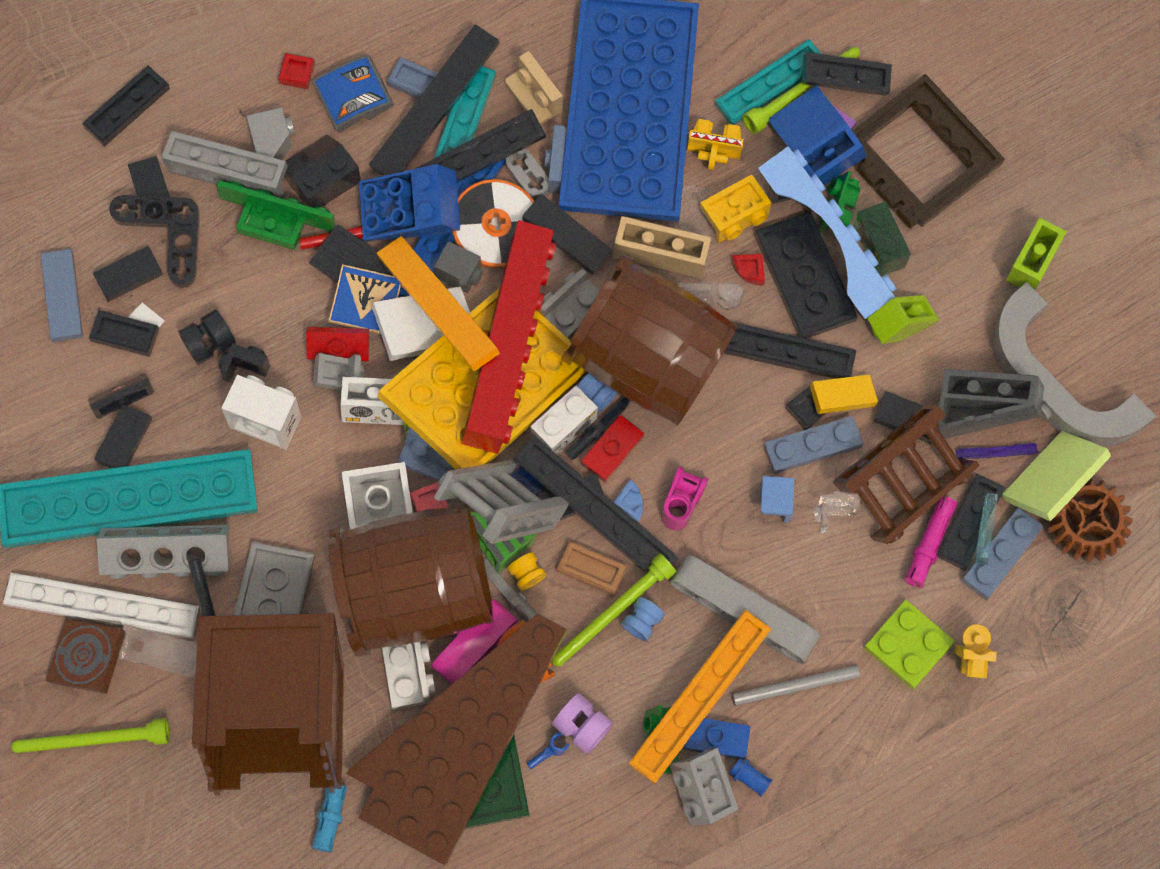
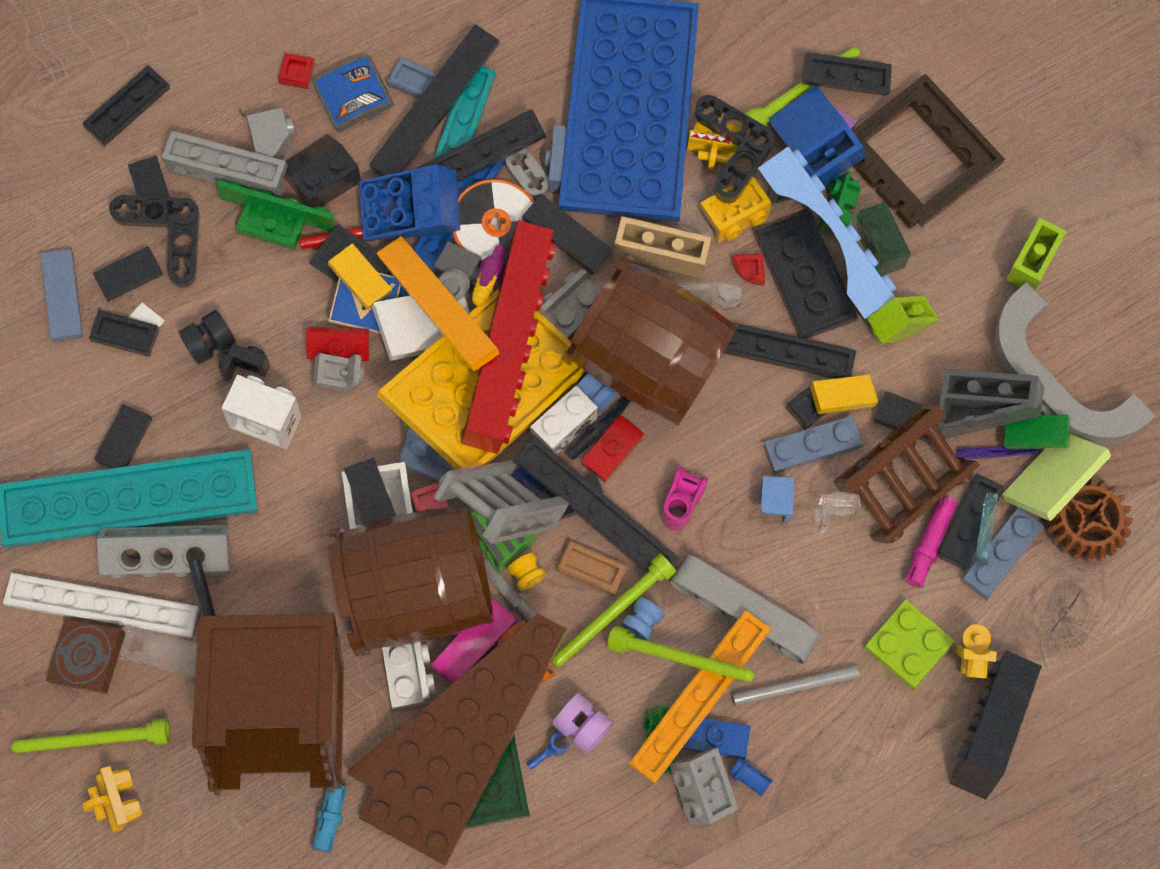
(109, 785): none -> yellow hips
(124, 393): black slope -> none
(274, 581): light grey tile -> none
(359, 276): none -> yellow tile
(361, 402): white brick -> none
(369, 491): none -> black tile
(455, 282): none -> light grey tile
(489, 273): none -> magenta piece
(535, 89): tan bracket -> none
(622, 641): none -> lime piece
(630, 501): medium blue tile -> none
(746, 149): none -> black beam
(765, 84): teal tile -> none
(996, 724): none -> black wedge
(1038, 433): none -> green tile

